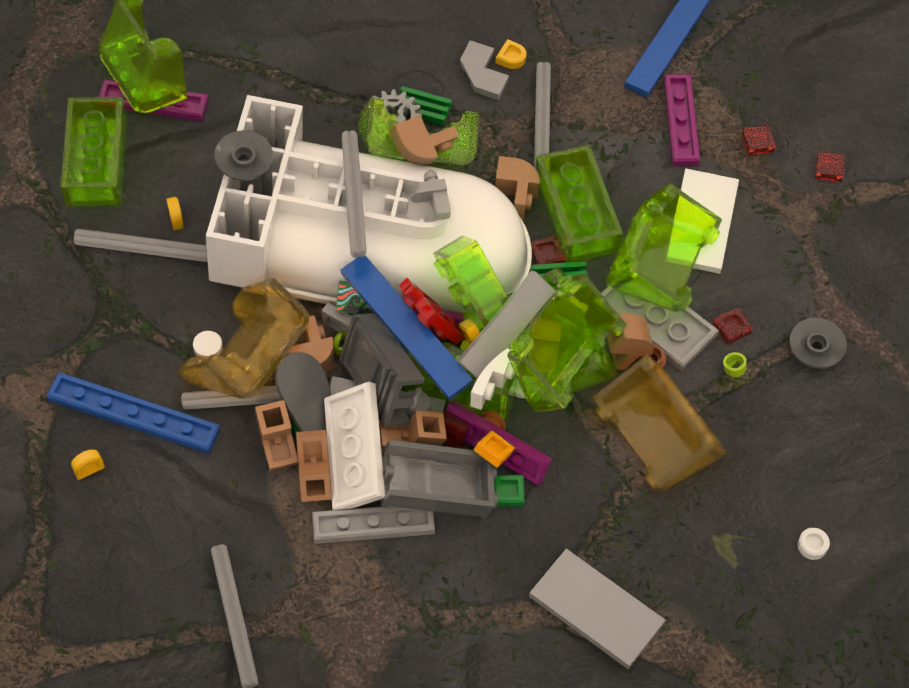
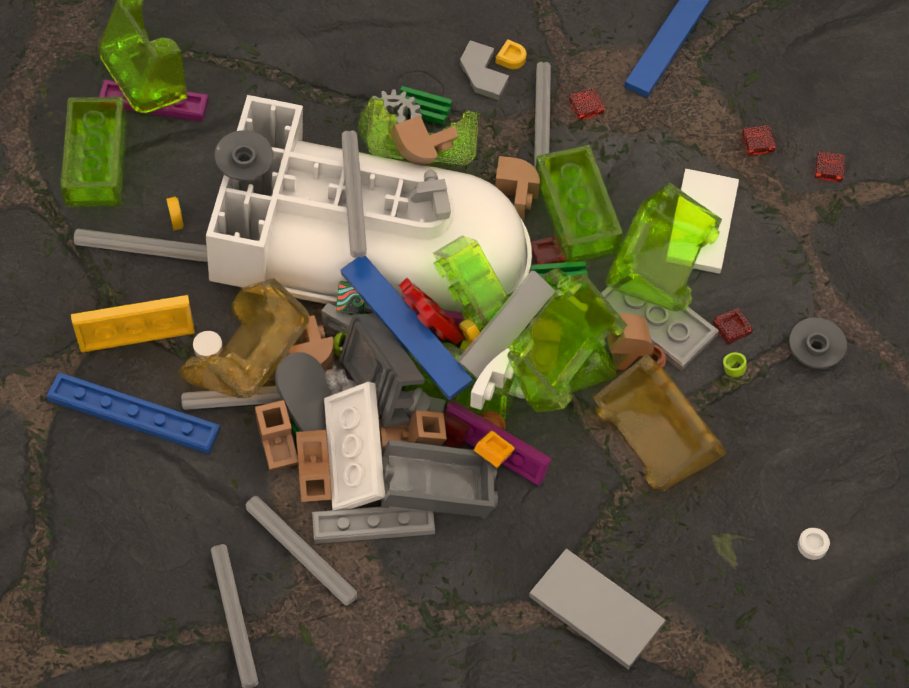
(87, 464): yellow tile -> none
(133, 323): none -> yellow tile
(301, 550): none -> light grey axle
(336, 379): none -> clear plate
(509, 490): green tile -> none
(586, 104): none -> clear red tile
(681, 120): magenta tile -> none

